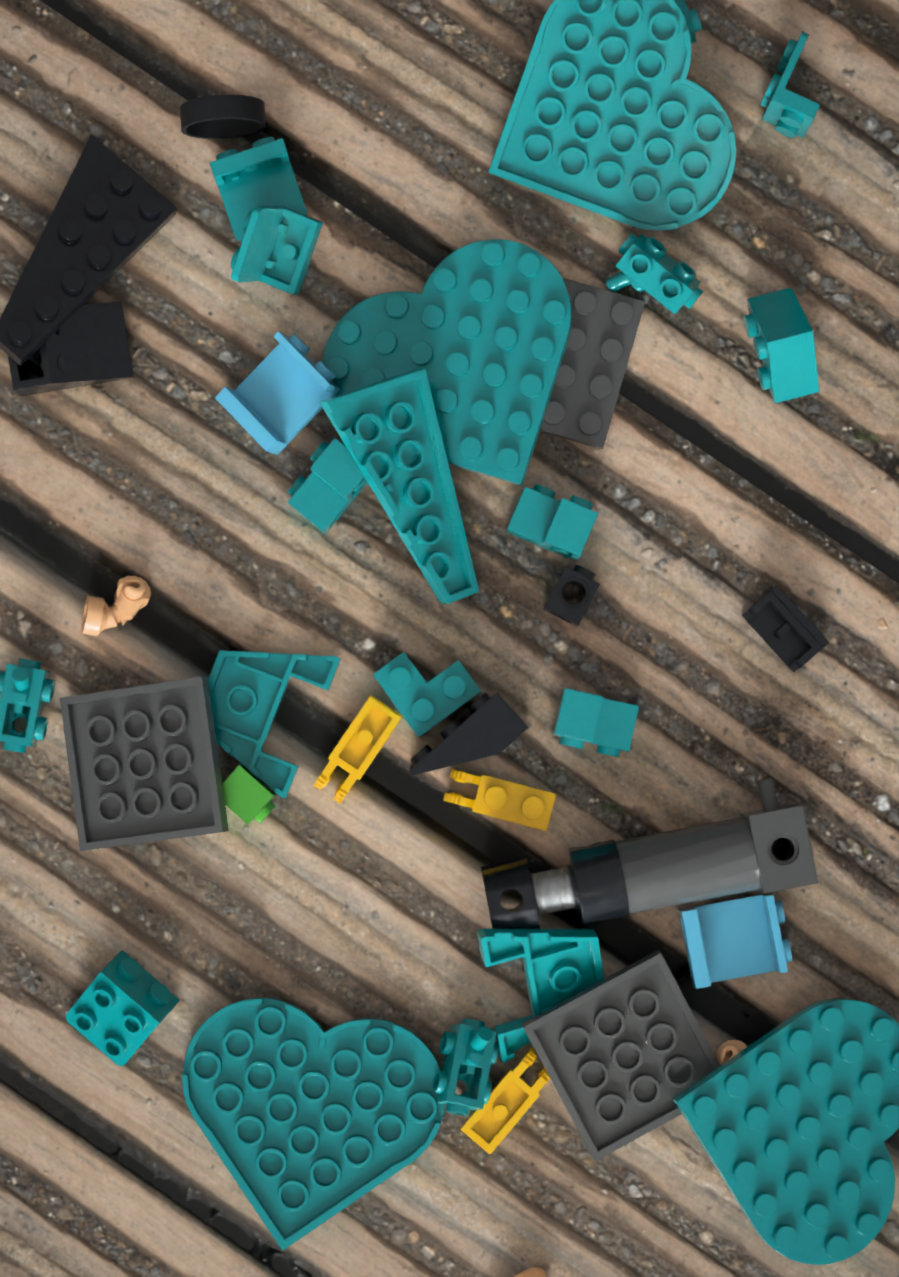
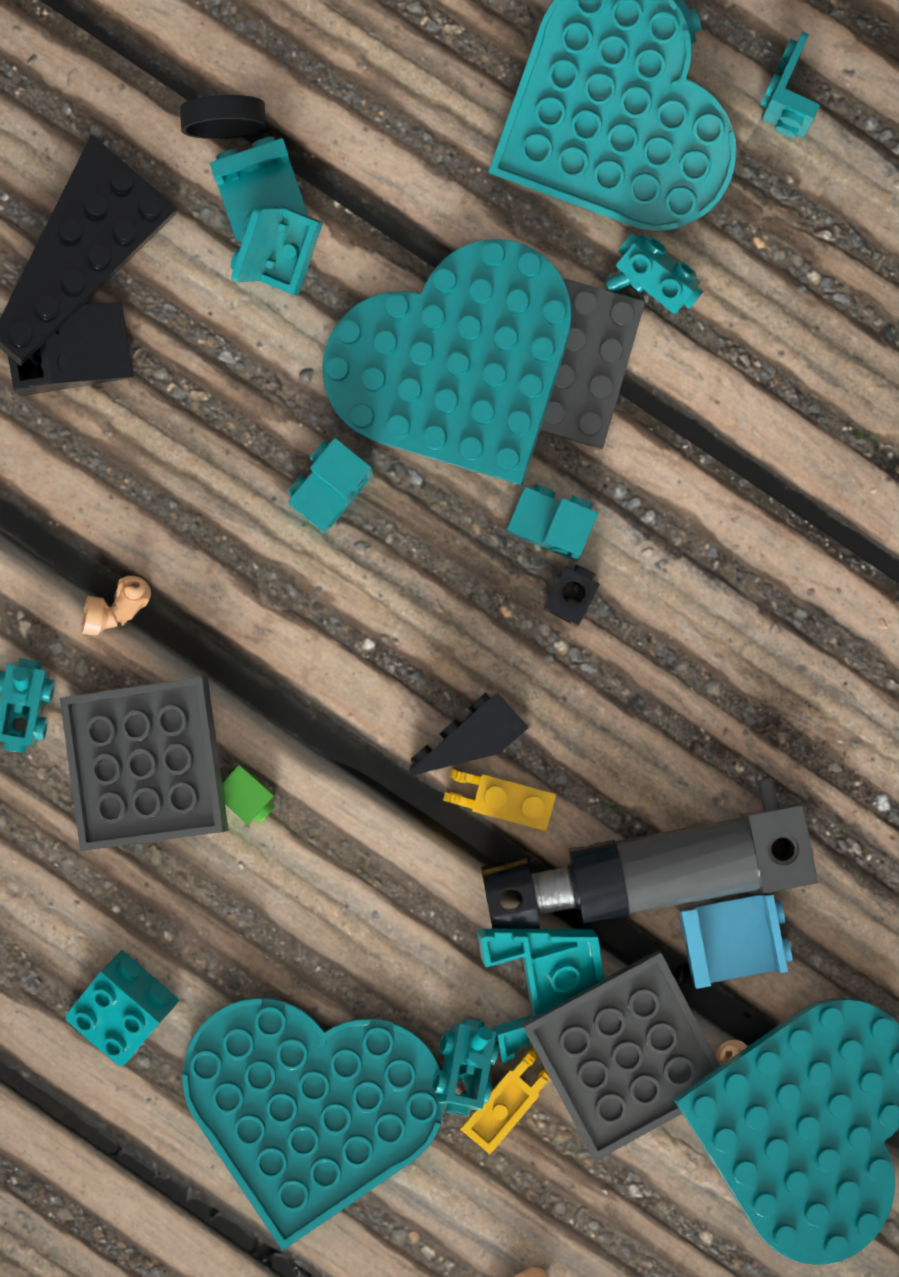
(246, 698): teal wing -> none
(280, 394): medium azure panel -> none
(360, 745): yellow hinge -> none
(402, 455): teal wing -> none
(423, 702): teal brick -> none
(594, 720): teal brick -> none
(783, 344): teal brick -> none
(785, 628): black hinge -> none

